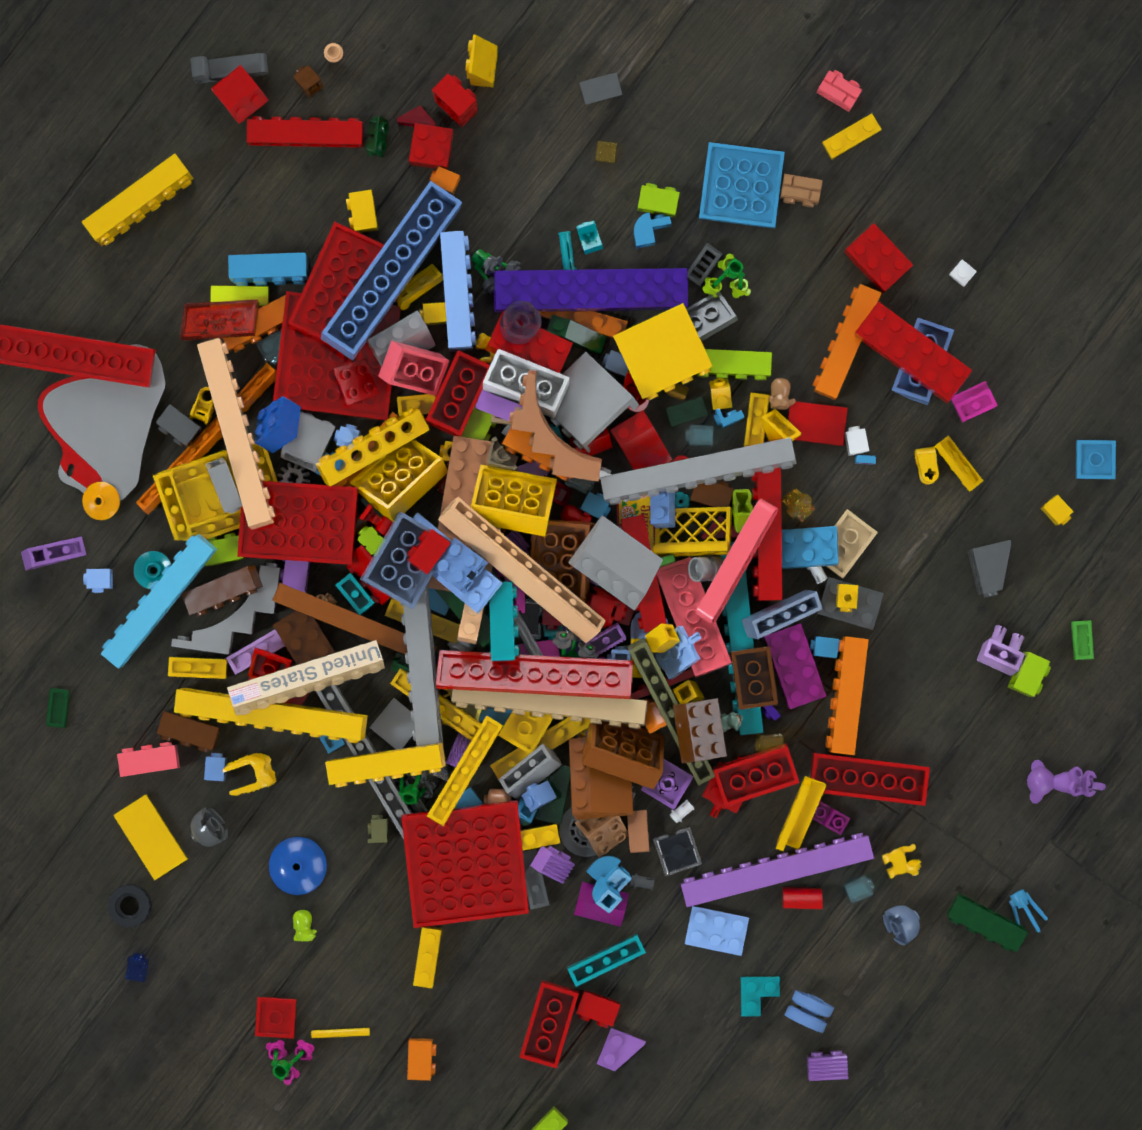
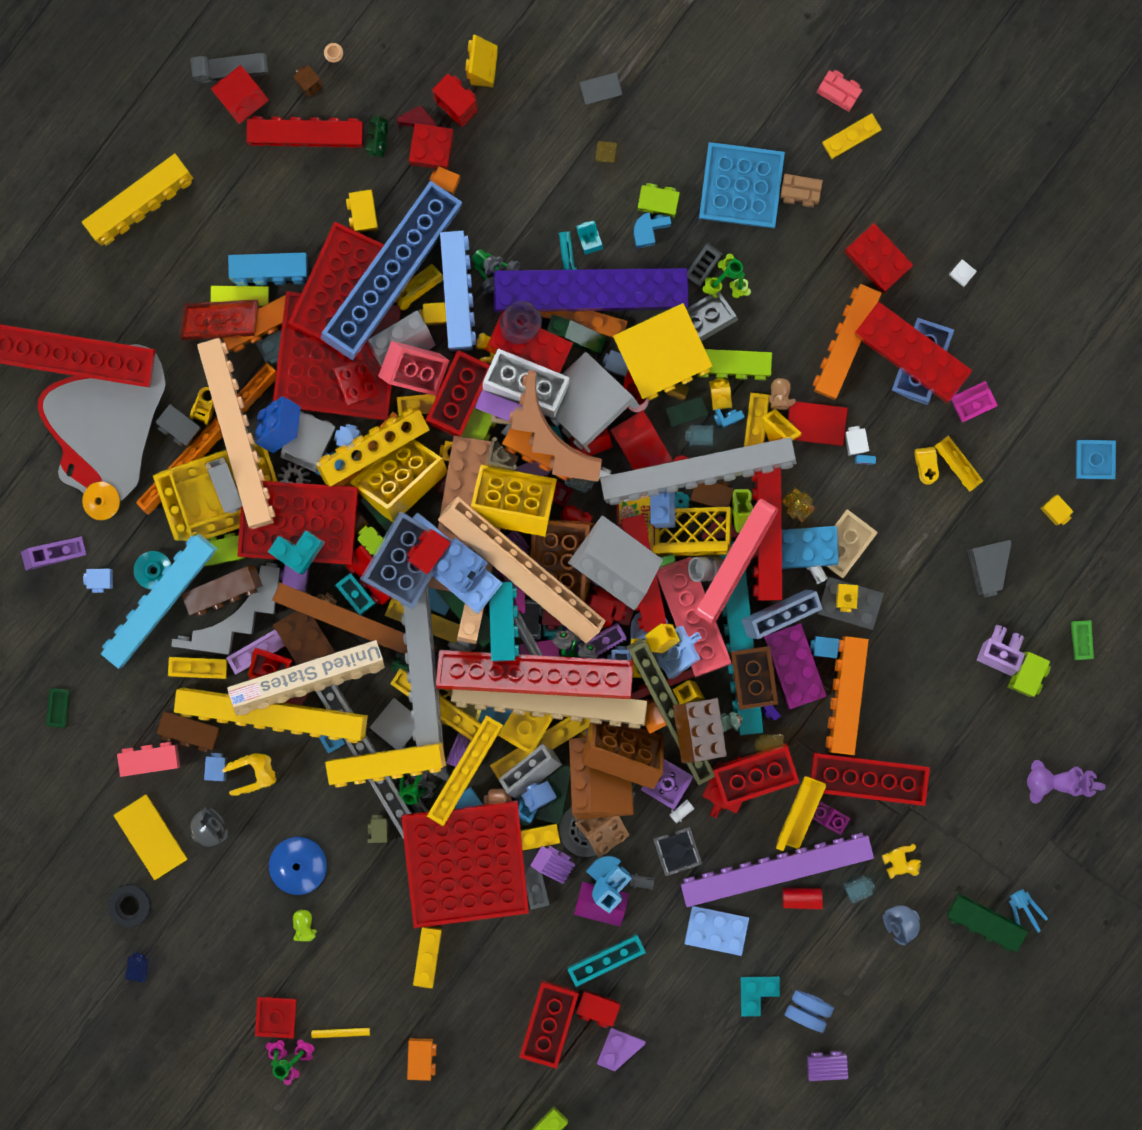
(297, 556): none -> teal brick
(381, 524): red leg -> none
(595, 505): dark azure brick -> none
(638, 832): nougat slope -> none

